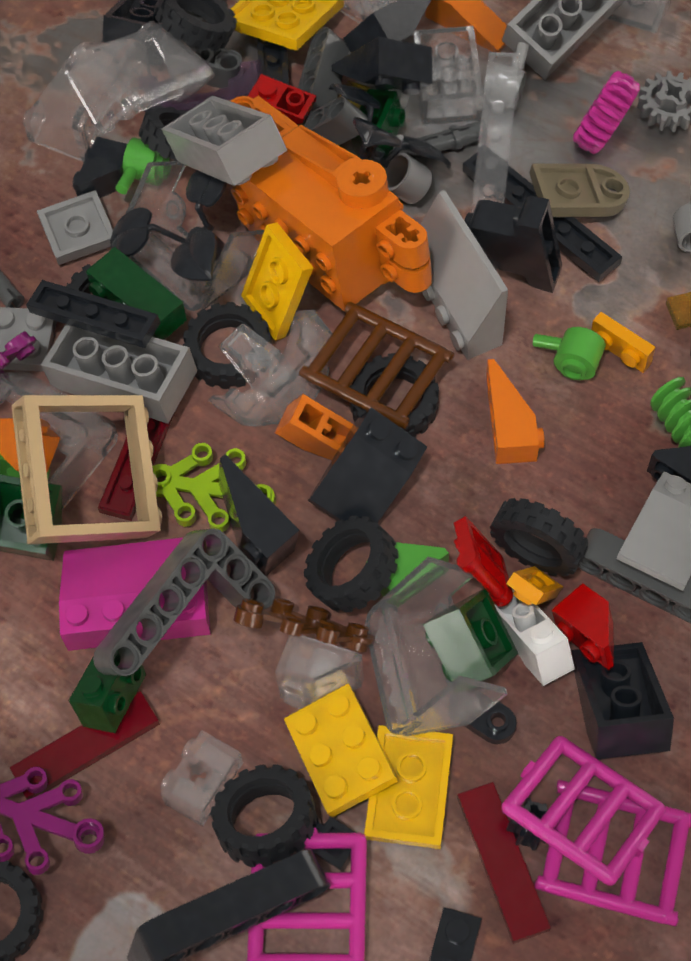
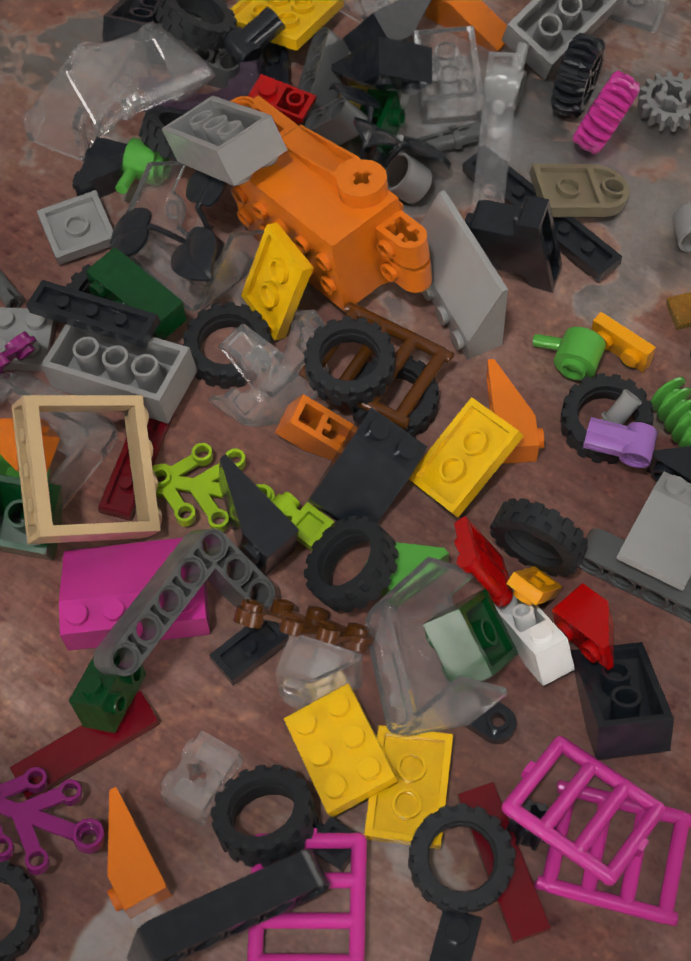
(131, 867): none -> orange slope
(247, 42): none -> black piece
(248, 650): none -> black plate
(308, 520): none -> lime plate
(349, 331): none -> black tyre
(465, 457): none -> yellow plate
(494, 834): none -> black tyre
(578, 75): none -> black gear
(598, 388): none -> black tyre
(622, 408): none -> light grey pin
(631, 443): none -> medium lavender piece

